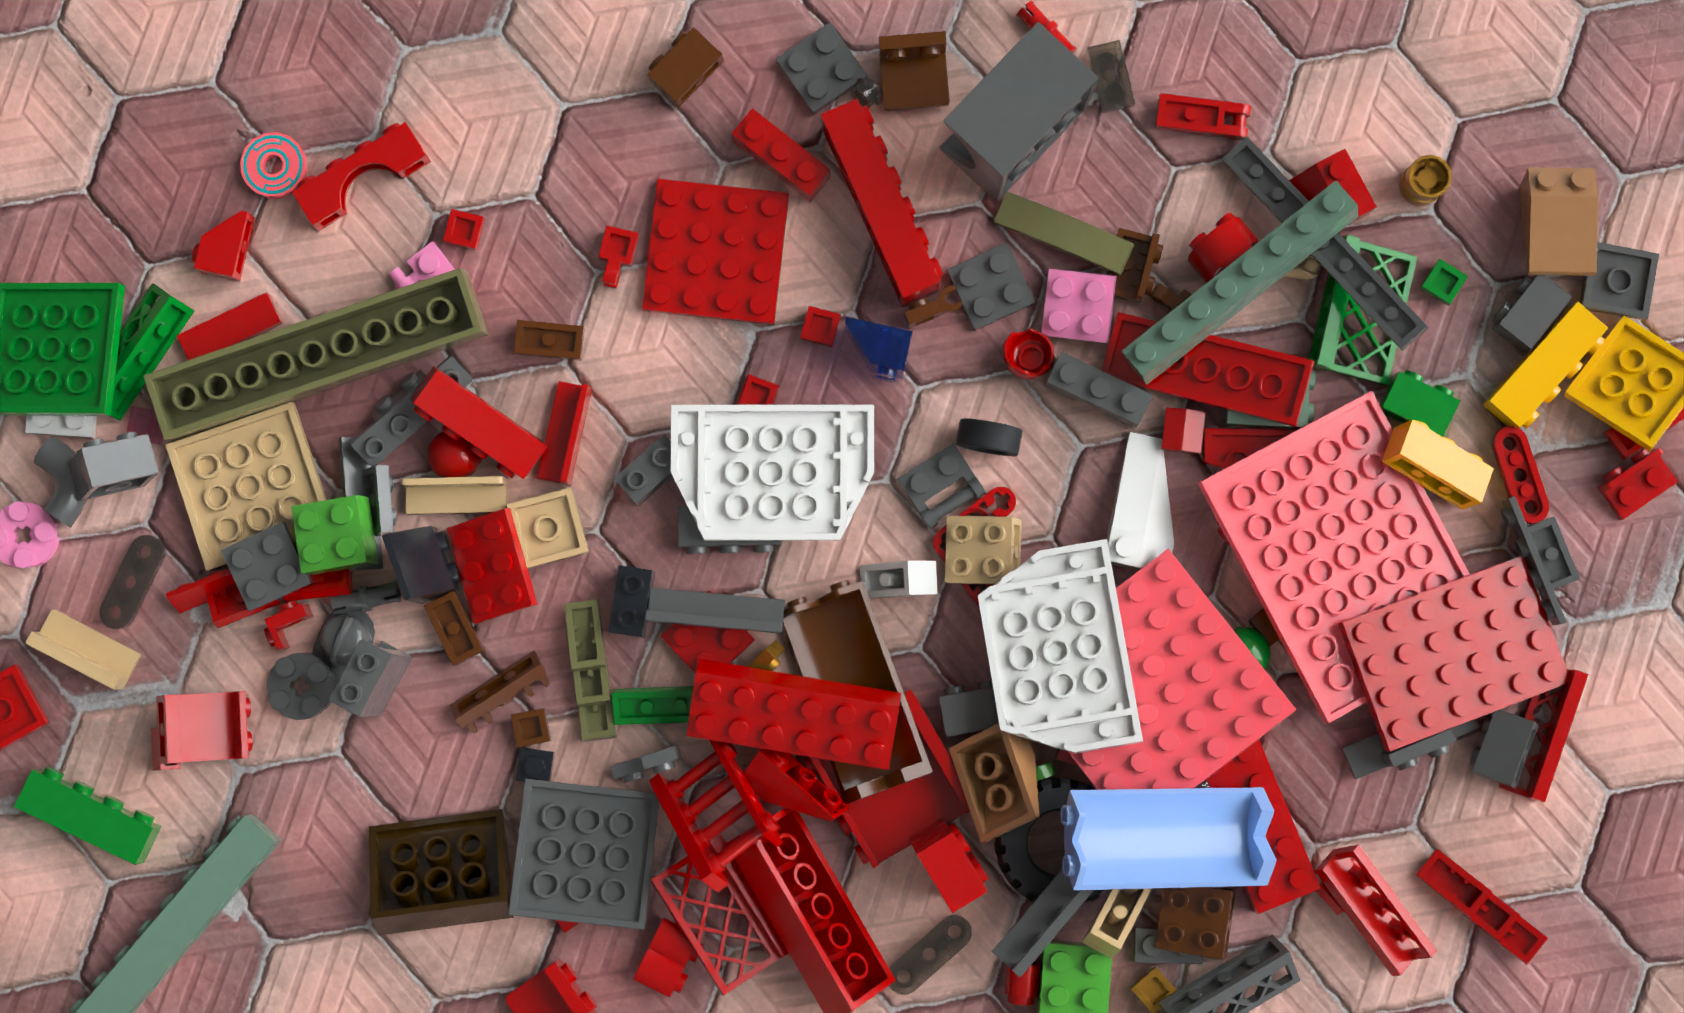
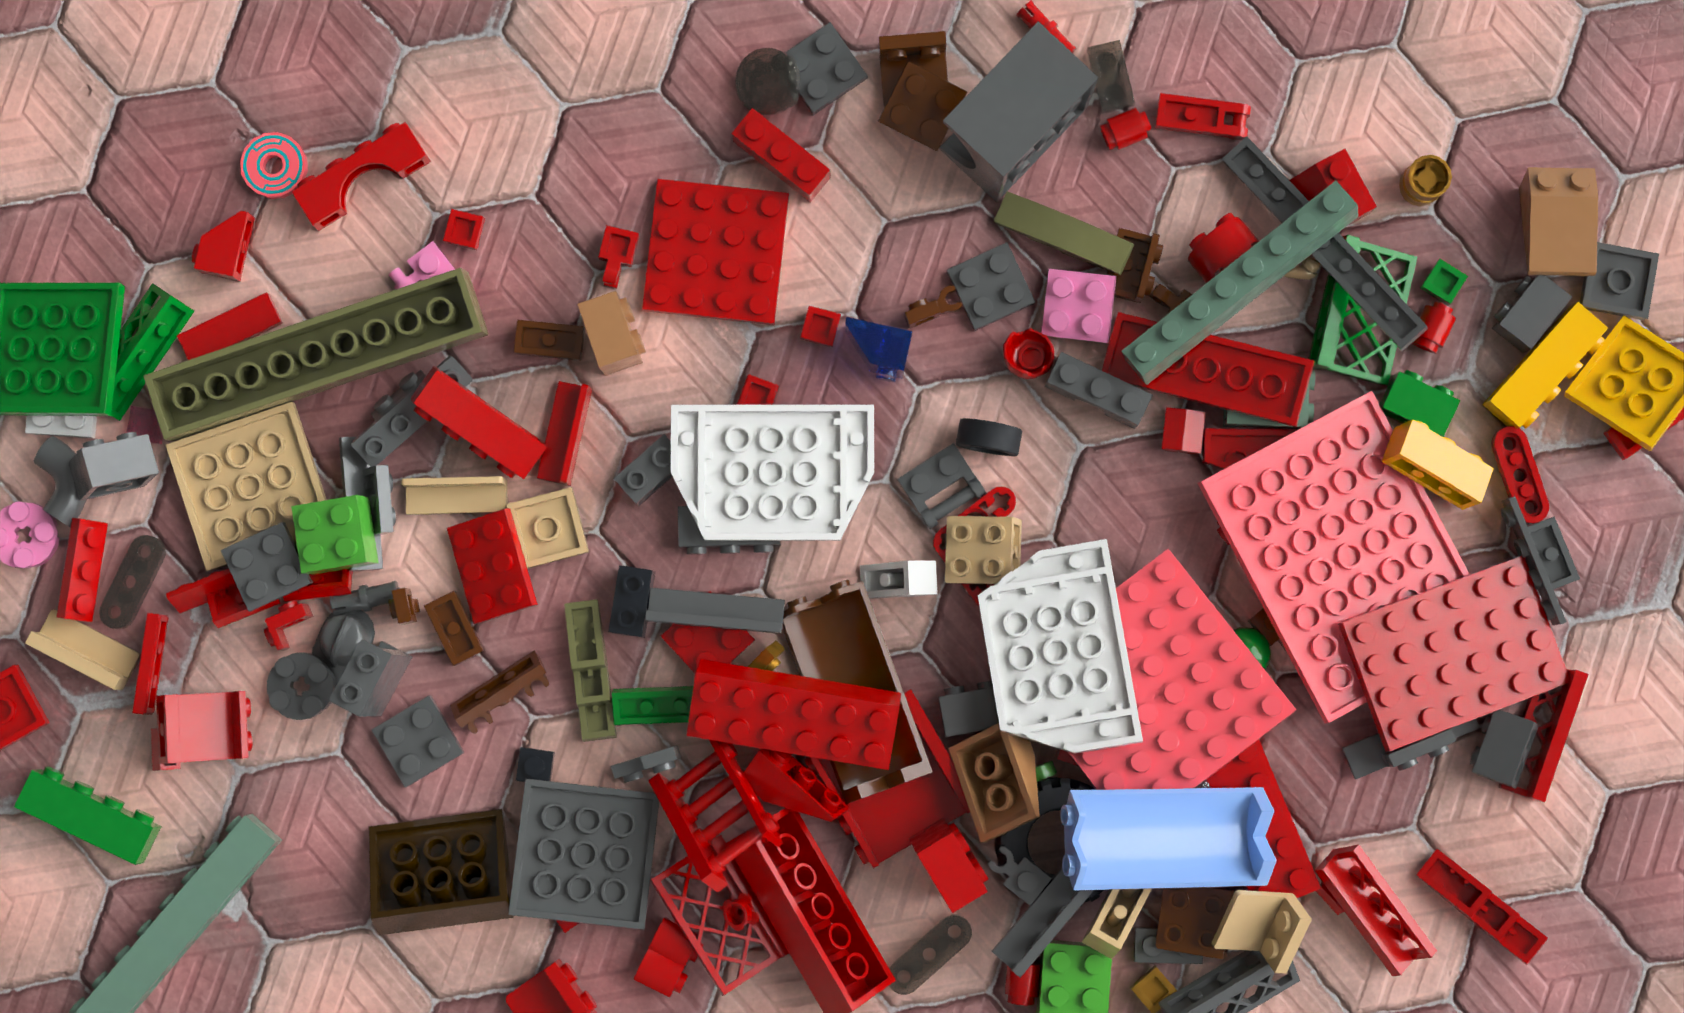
(82, 570): none -> red plate
(150, 664): none -> red tile
(403, 606): none -> reddish brown plate
(418, 741): none -> dark grey plate
(422, 563): black slope -> none
(452, 457): red hair -> none
(531, 727): reddish brown plate -> none
(610, 333): none -> medium nougat brick
(685, 66): reddish brown brick -> none
(734, 917): none -> red plate
(768, 81): none -> clear smoke tile
(867, 92): clear smoke plate -> none
(880, 203): red brick -> none
(920, 105): none -> reddish brown plate
(1023, 878): none -> dark grey plate
(1125, 129): none -> red brick
(1141, 509): white wedge -> none
(1266, 924): none -> tan bracket
(1439, 324): none -> red brick
(1638, 483): red bracket -> none

